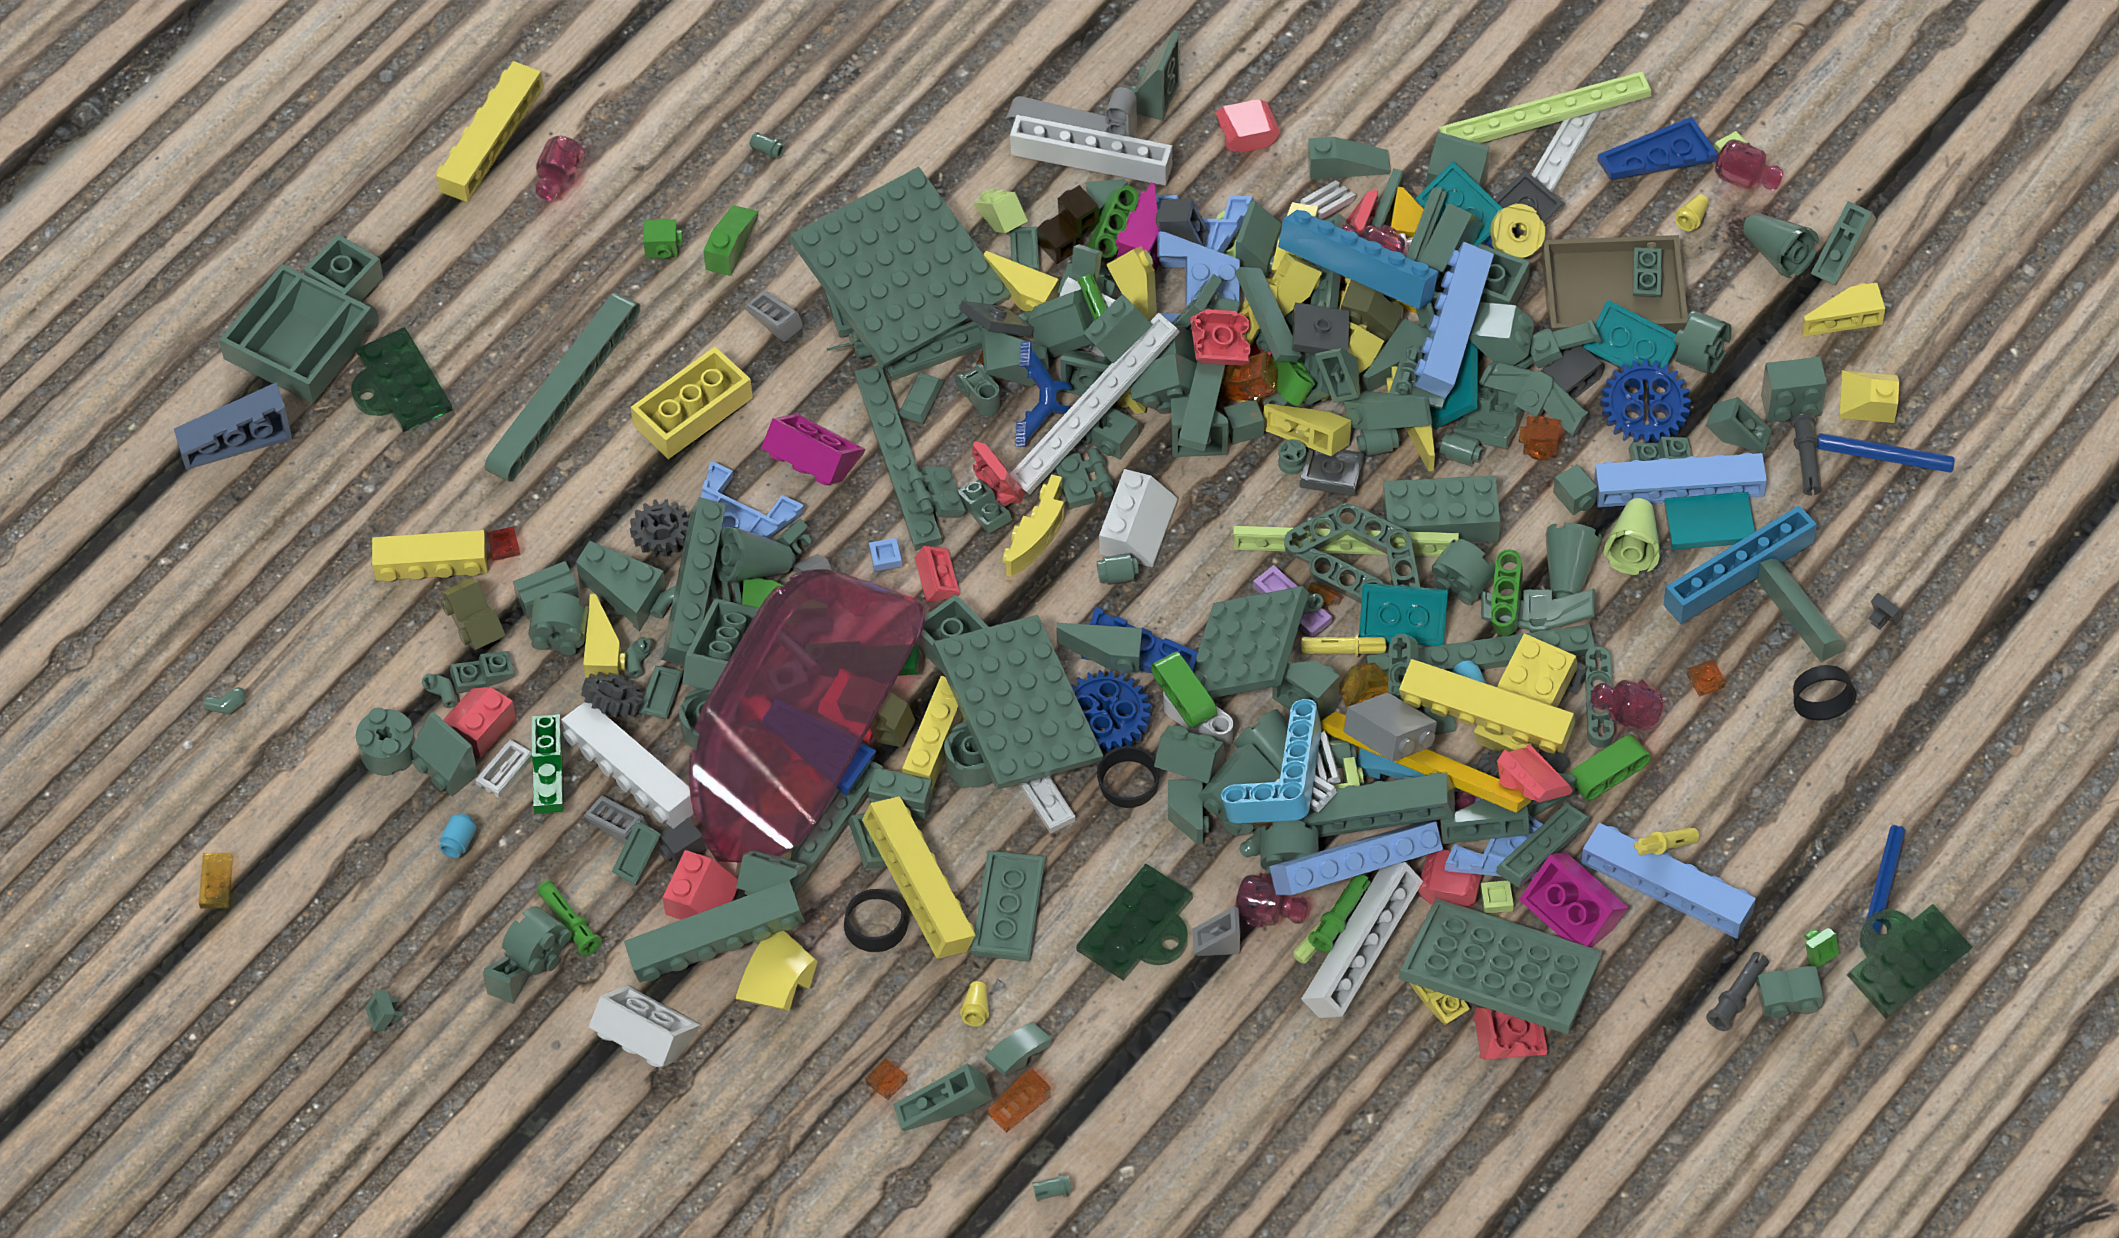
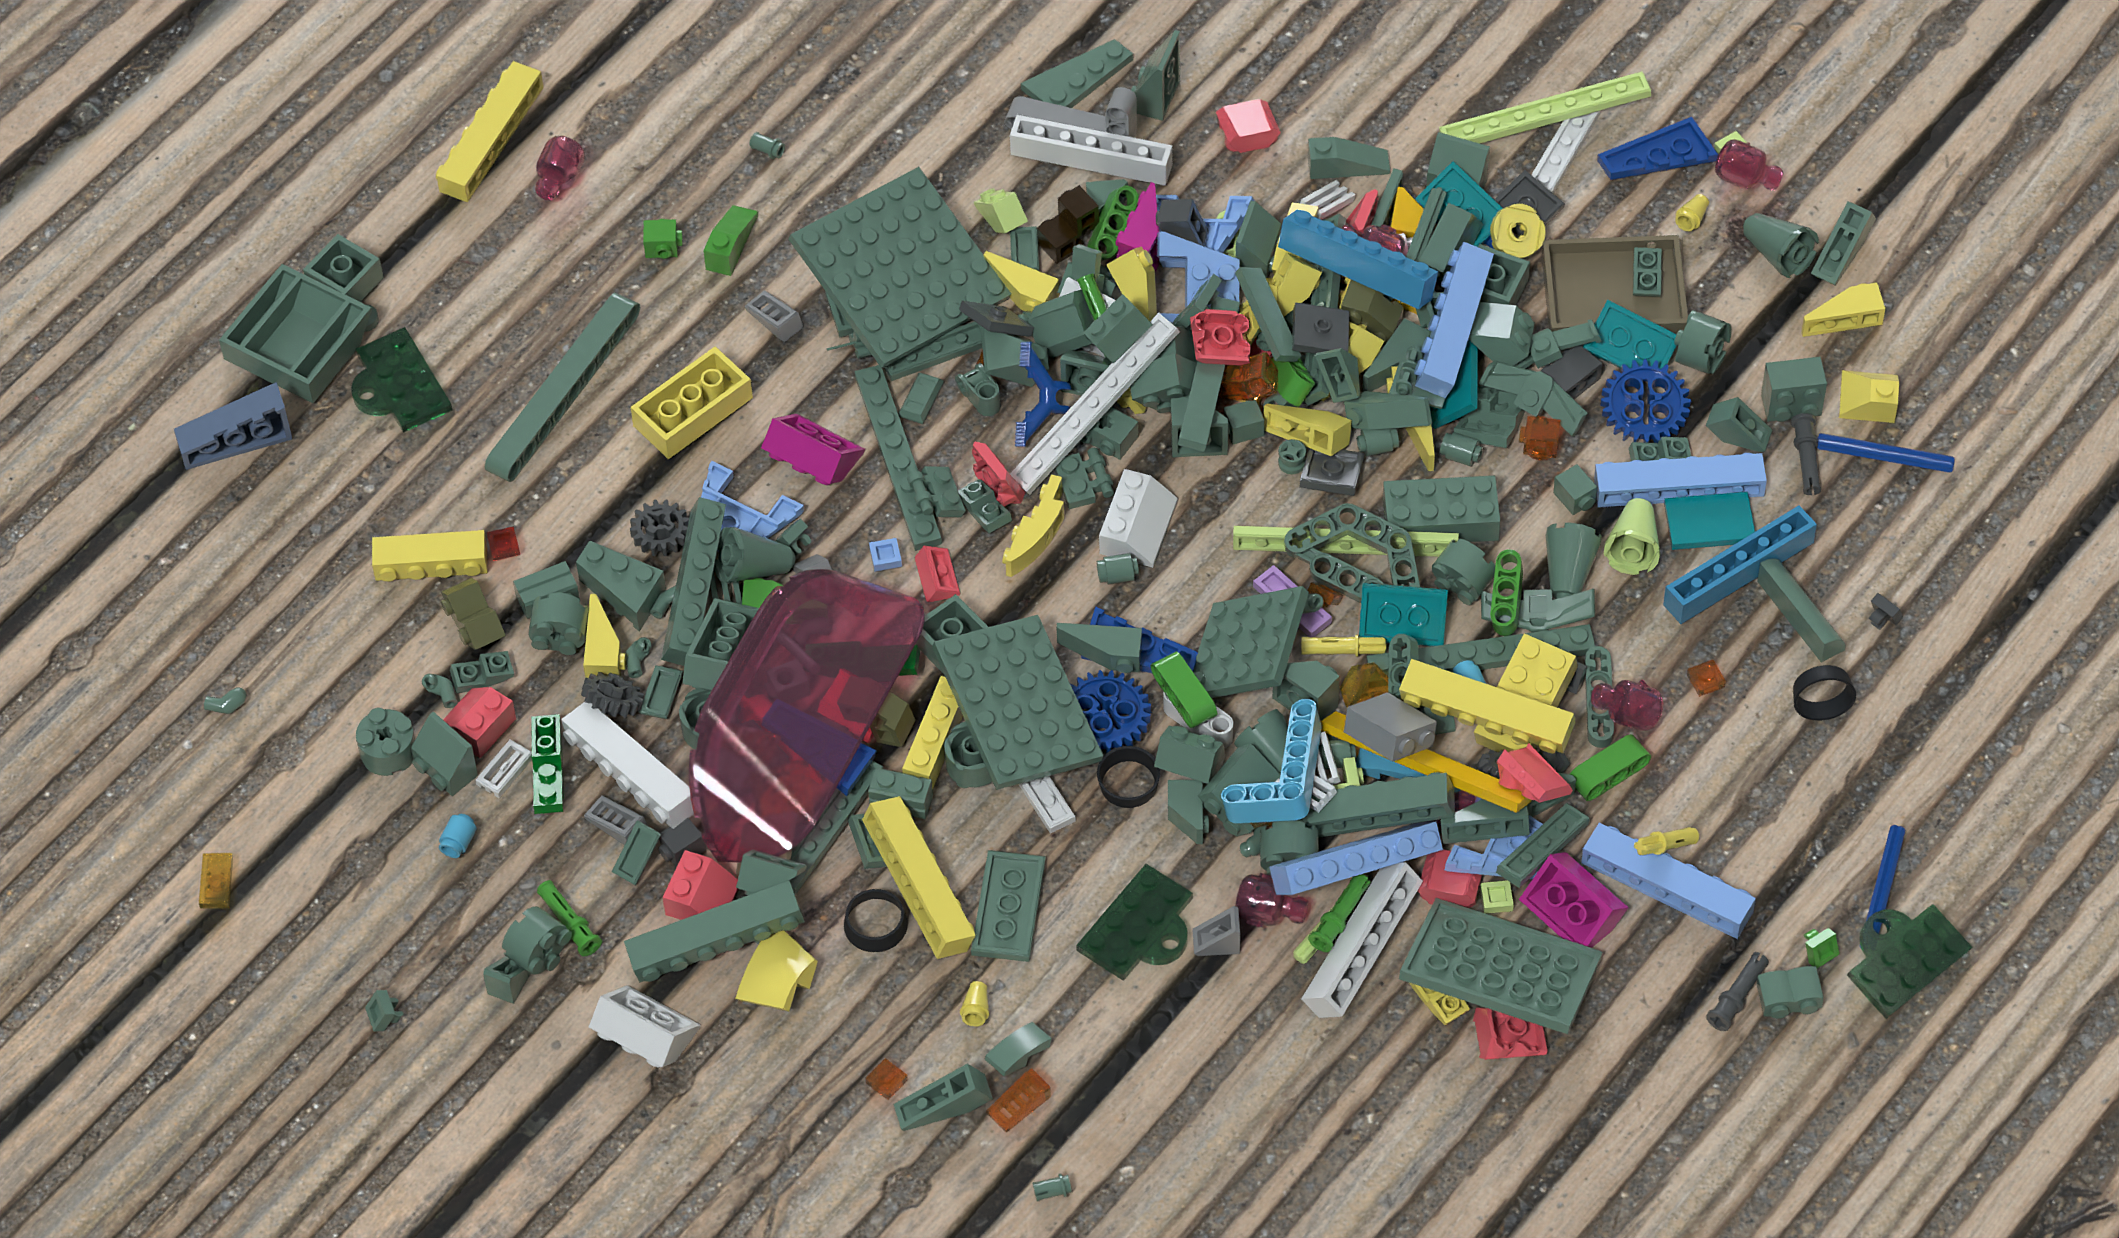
(1078, 77): none -> sand green wing

